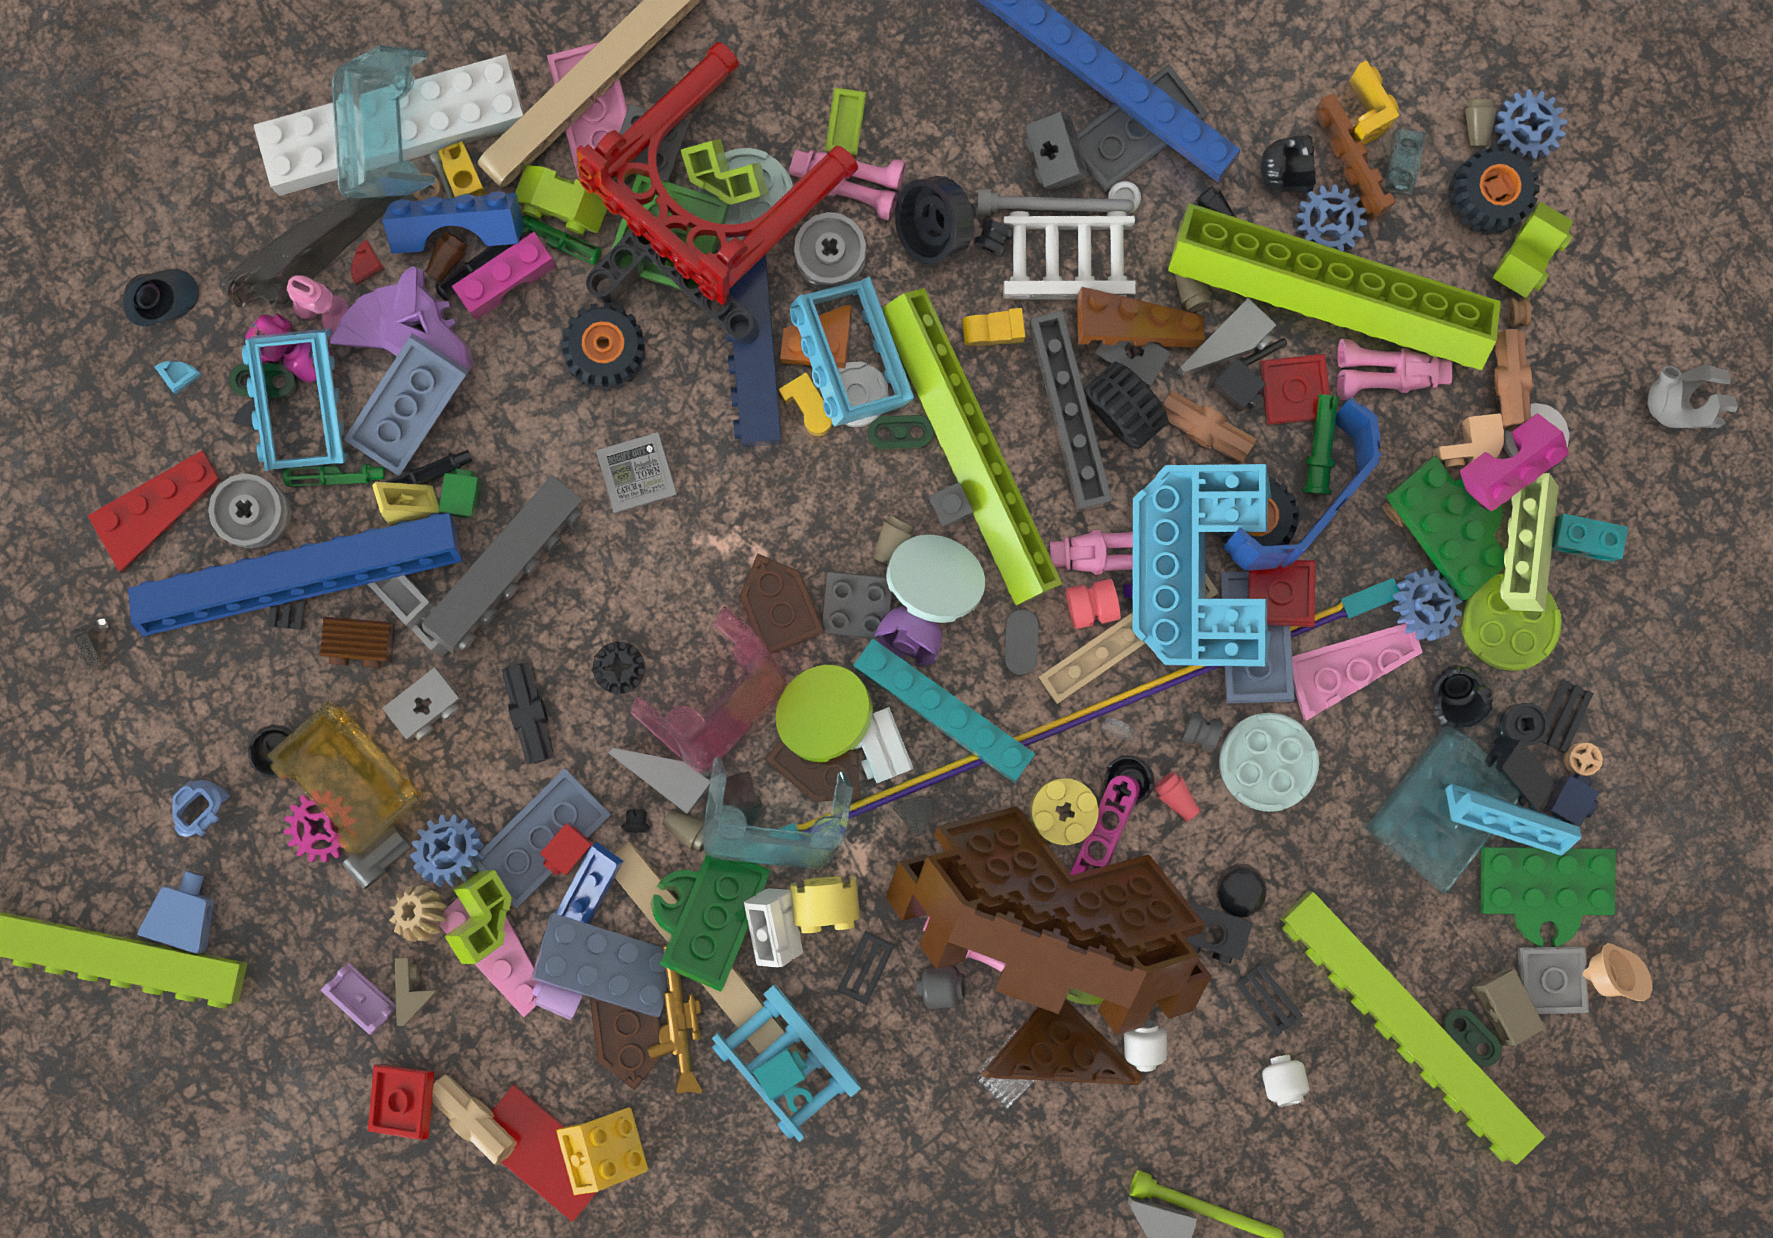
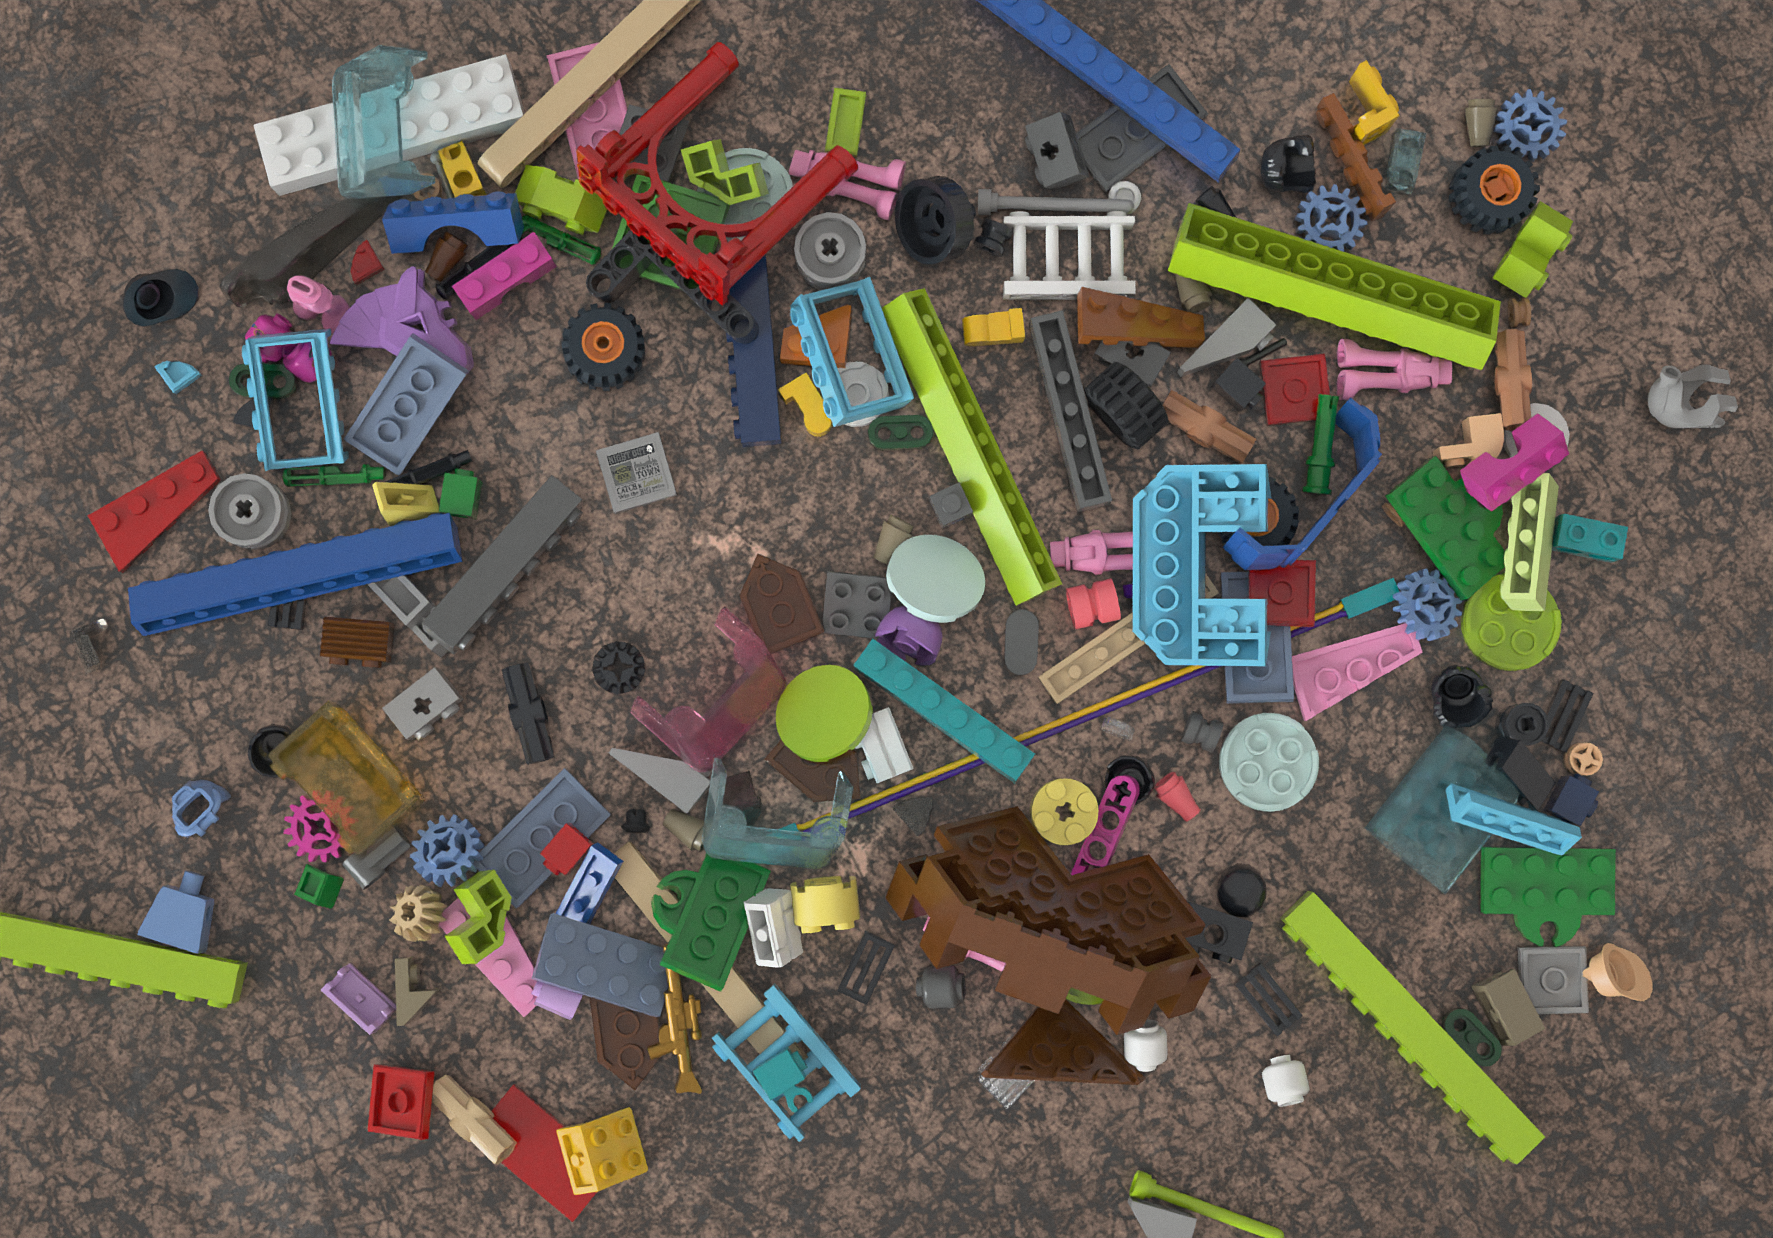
(319, 886): none -> green slope

